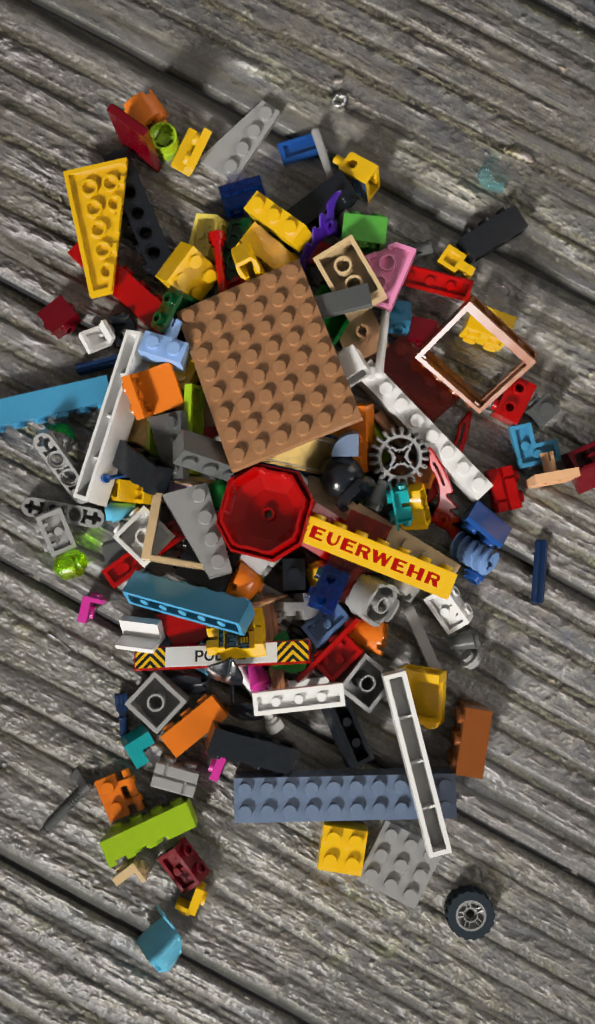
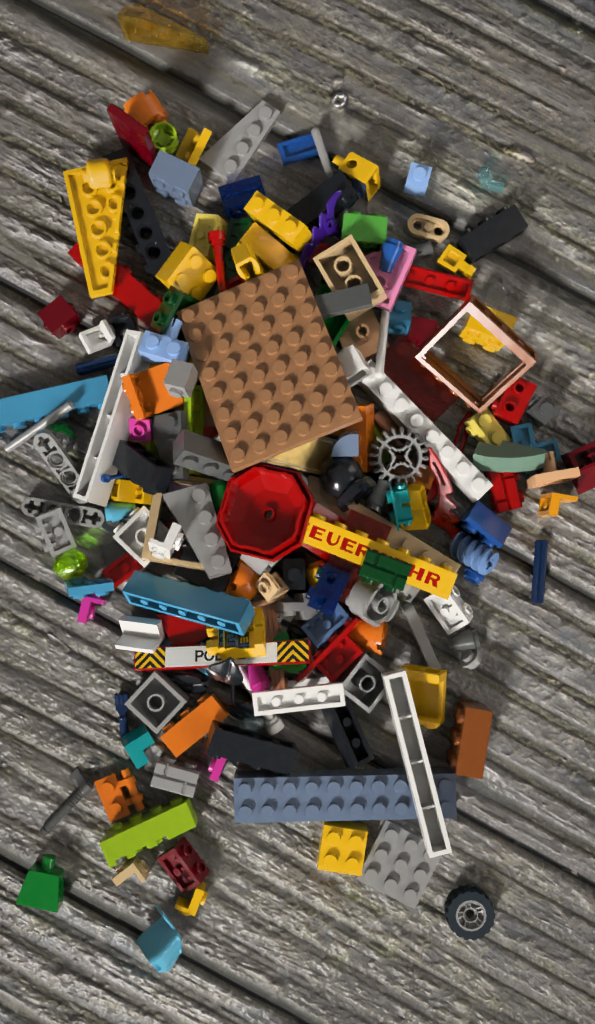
(42, 424): none -> light grey bar
(43, 886): none -> green torso
(81, 586): none -> dark azure plate
(99, 173): none -> yellow head
(141, 429): none -> dark pink bracket
(151, 28): none -> clear yellow wedge
(172, 542): none -> white bracket
(176, 179): none -> sand blue brick
(180, 378): none -> light grey brick
(252, 723): none -> clear light blue tile
(271, 586): none -> tan bracket
(384, 570): none -> dark green brick
(390, 254): none -> blue cone
(417, 179): none -> light blue brick
(428, 225): none -> tan plate
(486, 428): none -> light yellow bracket
(508, 457): none -> sand green slope
(550, 503): none -> light orange panel

